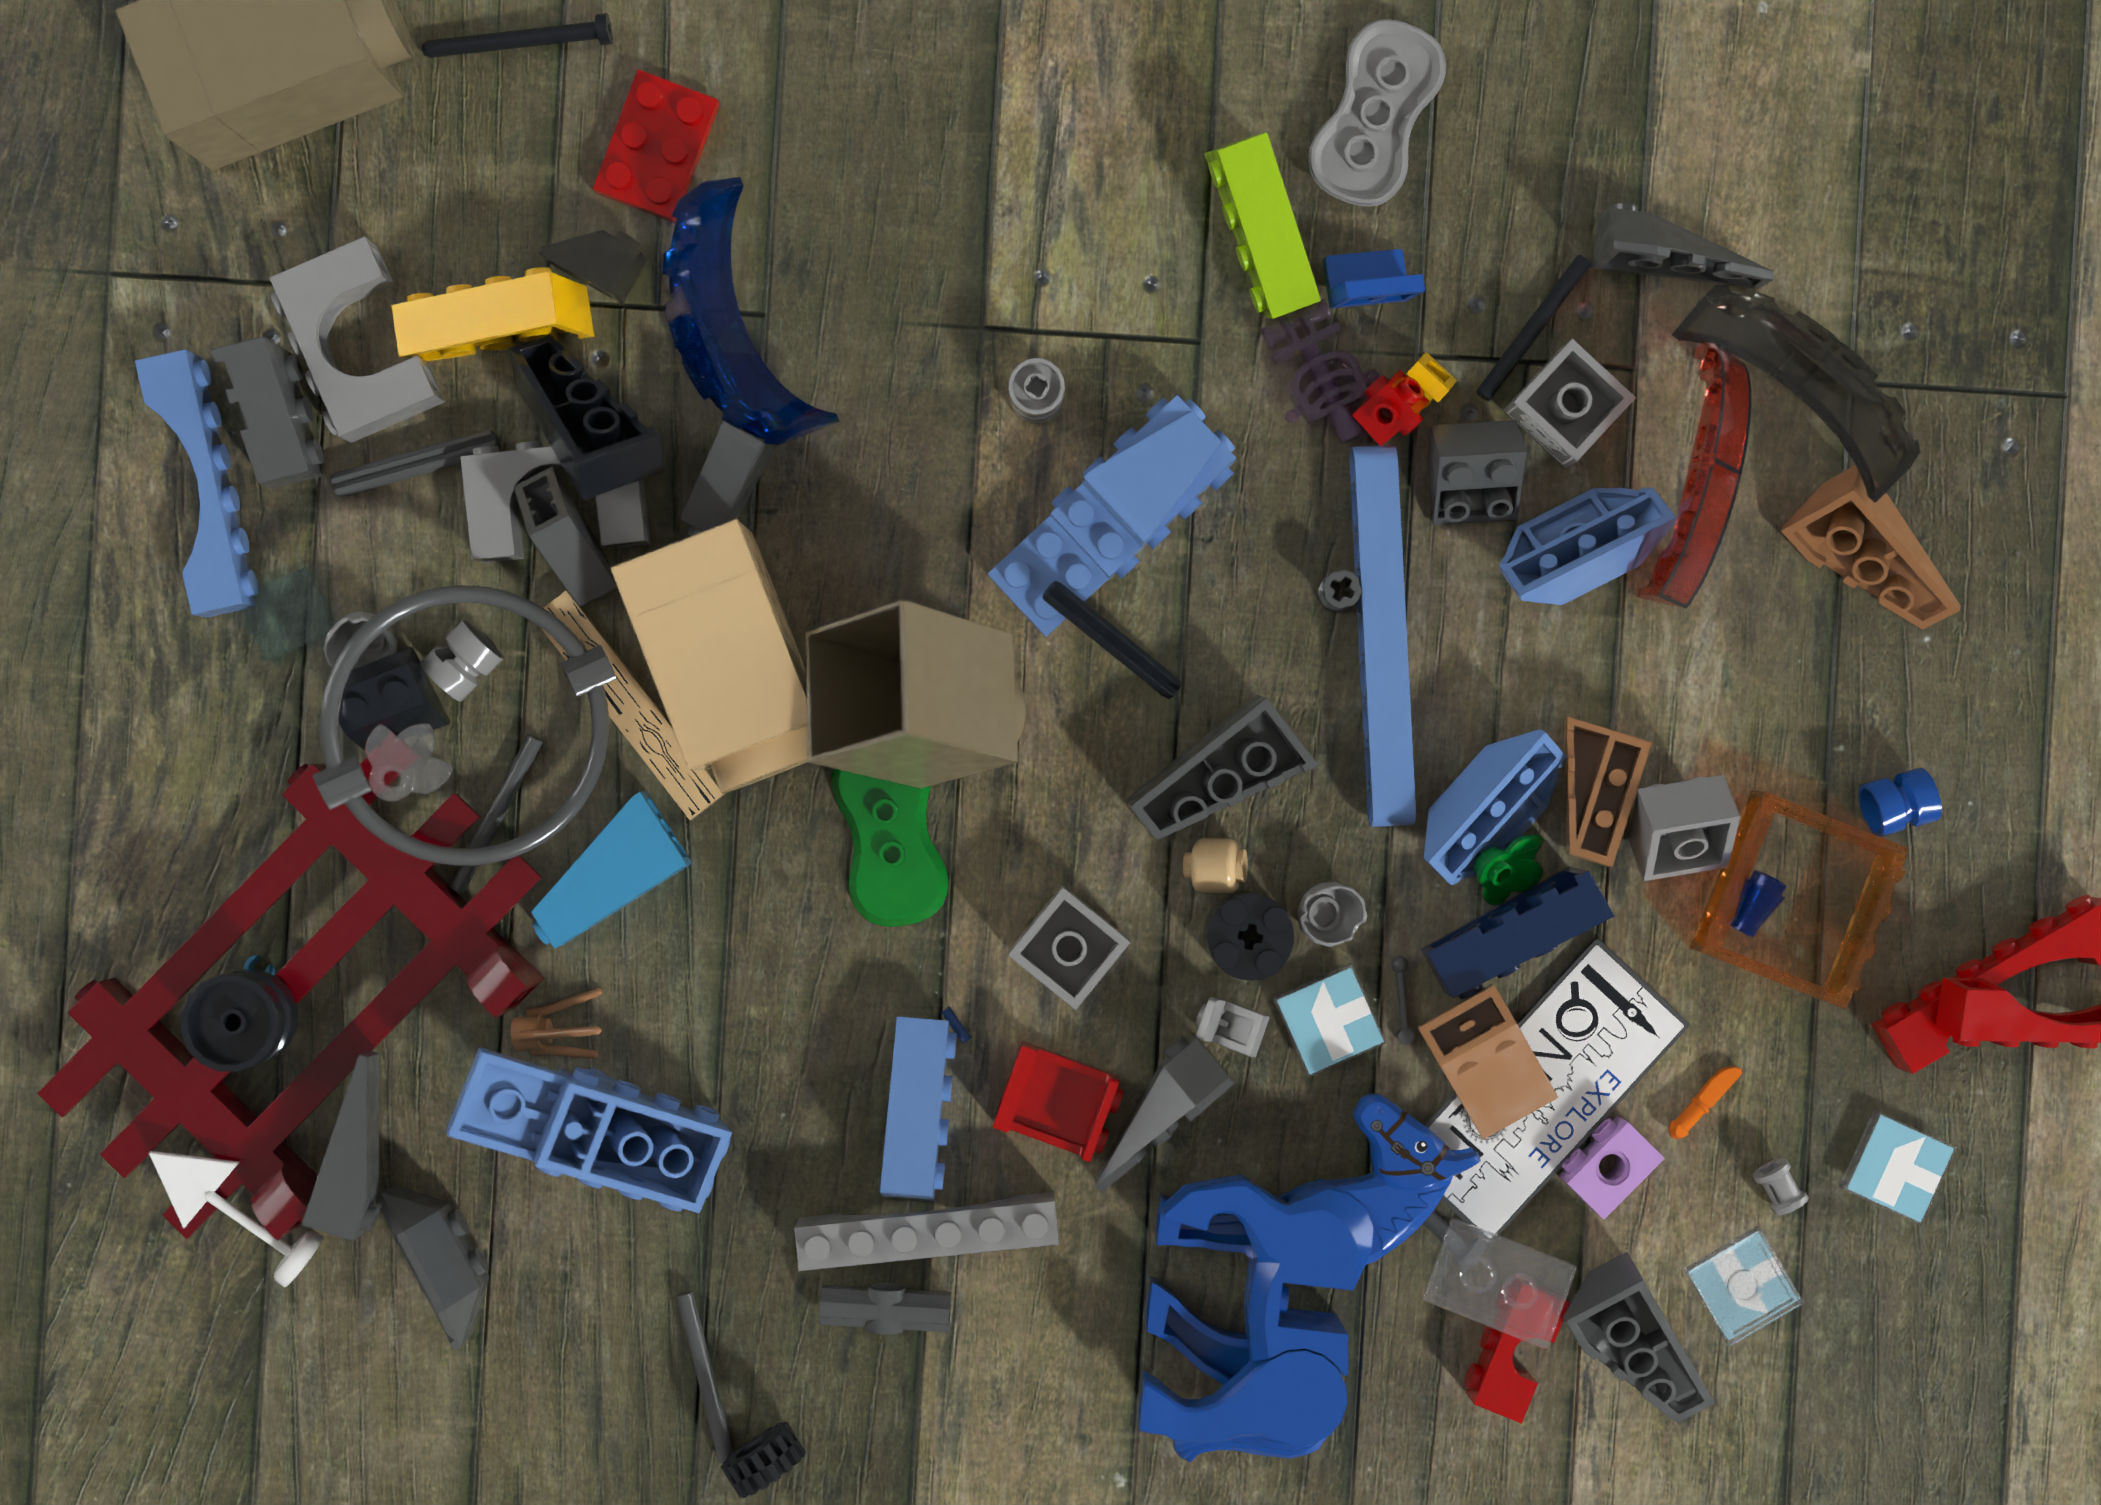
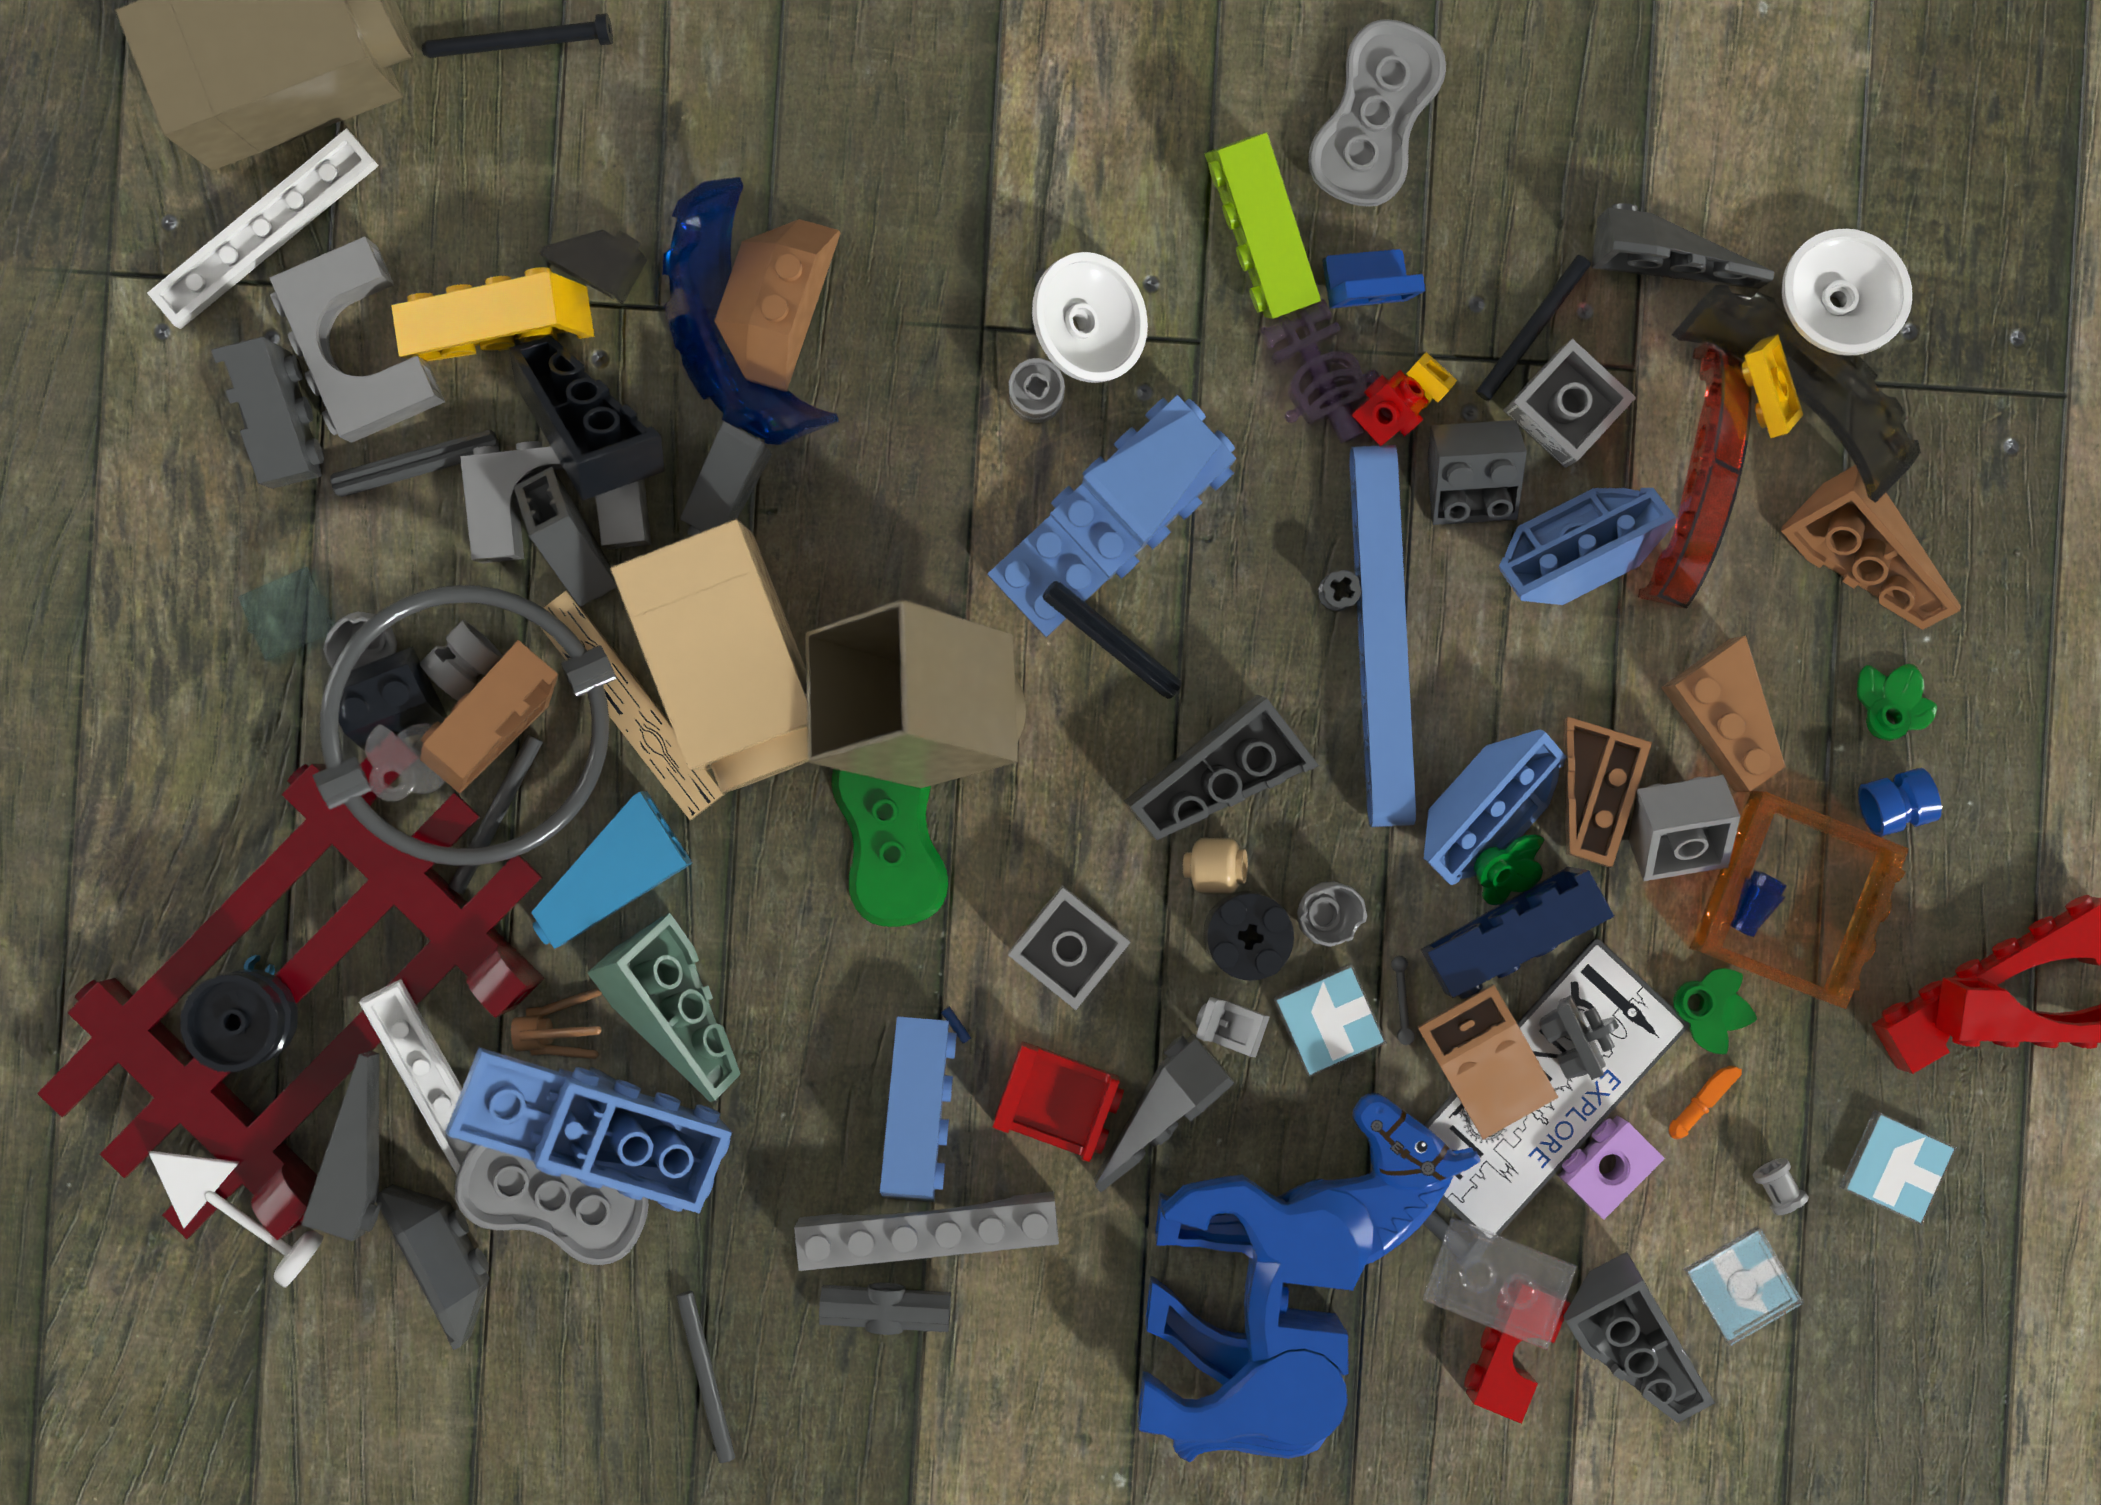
(217, 569): medium blue arch -> none
(263, 229): none -> white plate
(418, 1062): none -> white tile
(489, 717): none -> medium nougat wedge
(512, 1194): none -> light grey plate
(656, 145): red plate -> none
(661, 996): none -> sand green wedge
(763, 1459): black tyre -> none
(774, 299): none -> medium nougat wedge
(1107, 313): none -> white dish
(1585, 1056): none -> dark grey hips
(1718, 1009): none -> green plate
(1729, 714): none -> medium nougat wedge
(1772, 380): none -> yellow plate
(1863, 277): none -> white dish
(1899, 696): none -> green plate

